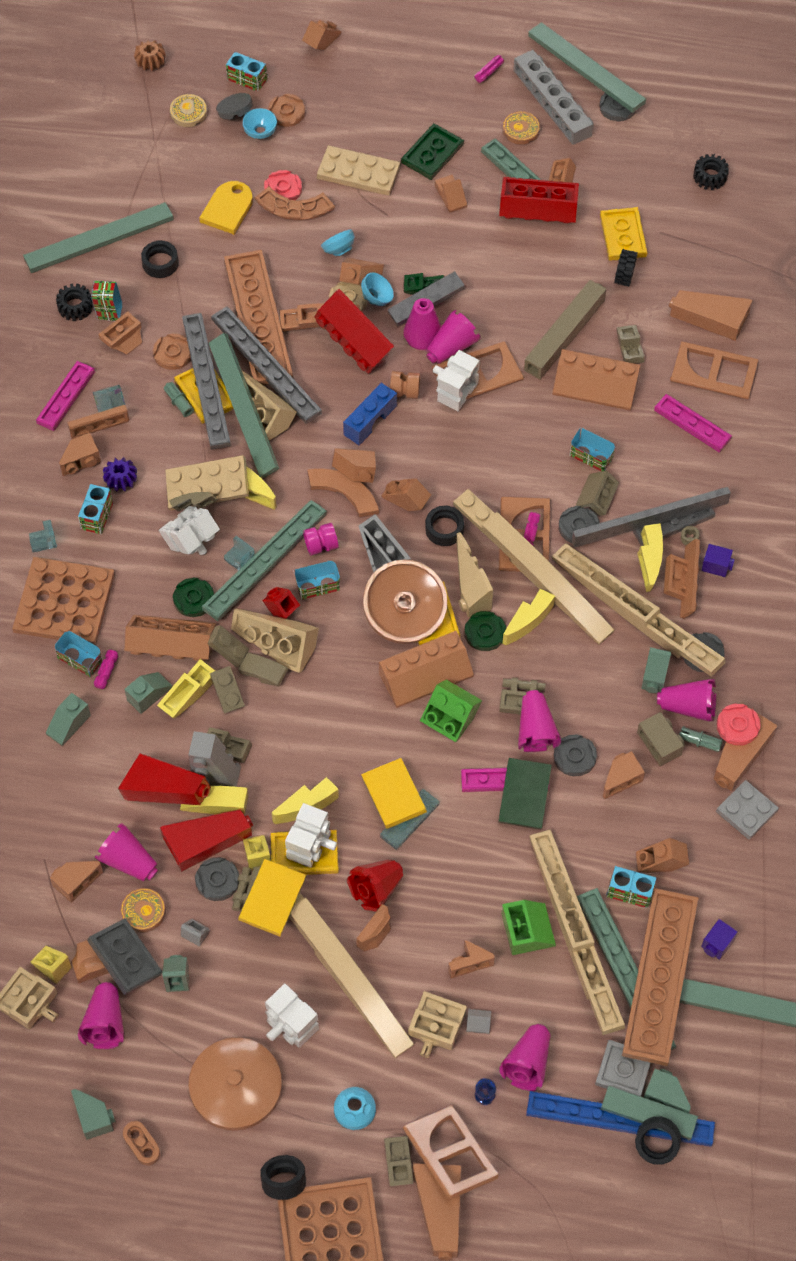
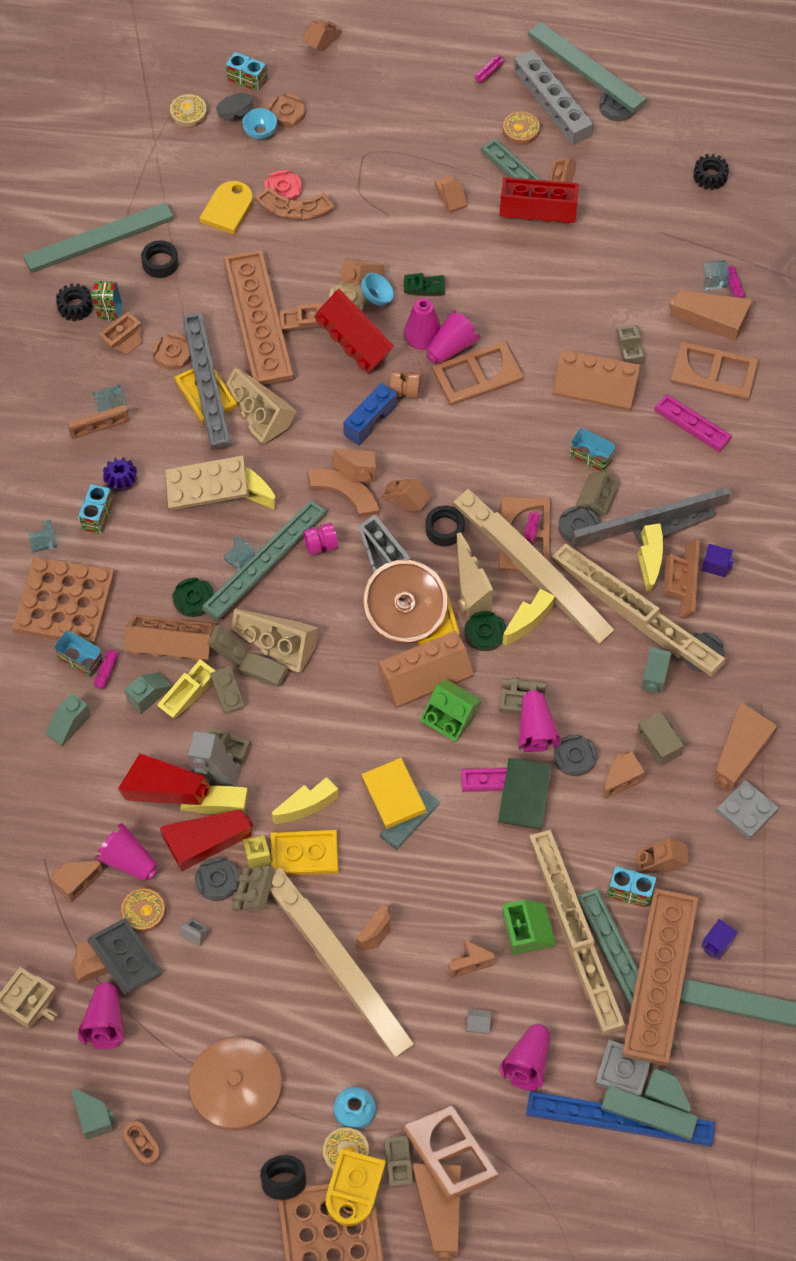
(52, 963): light yellow slope -> none
(65, 395): dark pink tile -> none
(79, 455): nougat slope -> none
(149, 55): nougat gear -> none
(176, 973): sand green slope -> none
(178, 399): sand green axle -> none
(189, 531): white brick -> none
(198, 499): dark tan slope -> none
(243, 405): sand green tile -> none
(266, 365): flat silver tile -> none
(272, 897): yellow tile -> none
(280, 602): red brick -> none
(290, 1015): white brick -> none
(307, 575): medium azure piece -> none
(307, 836): white brick -> none
(339, 243): medium azure piece -> none
(343, 1138): none -> tile
(354, 1186): none -> yellow tile
(358, 170): tan plate -> none
(374, 882): red cone -> none
(432, 151): dark green tile -> none
(435, 293): flat silver tile -> none
(436, 1022): tan plate -> none
(457, 379): white brick -> none
(489, 1085): clear blue bush -> none
(565, 329): dark tan brick -> none
(623, 231): yellow tile -> none
(625, 267): black tyre -> none
(649, 1155): black tyre -> none
(689, 530): dark tan bush -> none
(690, 699): dark pink cone -> none
(701, 739): sand green axle -> none
(716, 274): none -> clear light blue panel
(734, 283): none -> dark pink axle
(738, 724): coral tile -> none

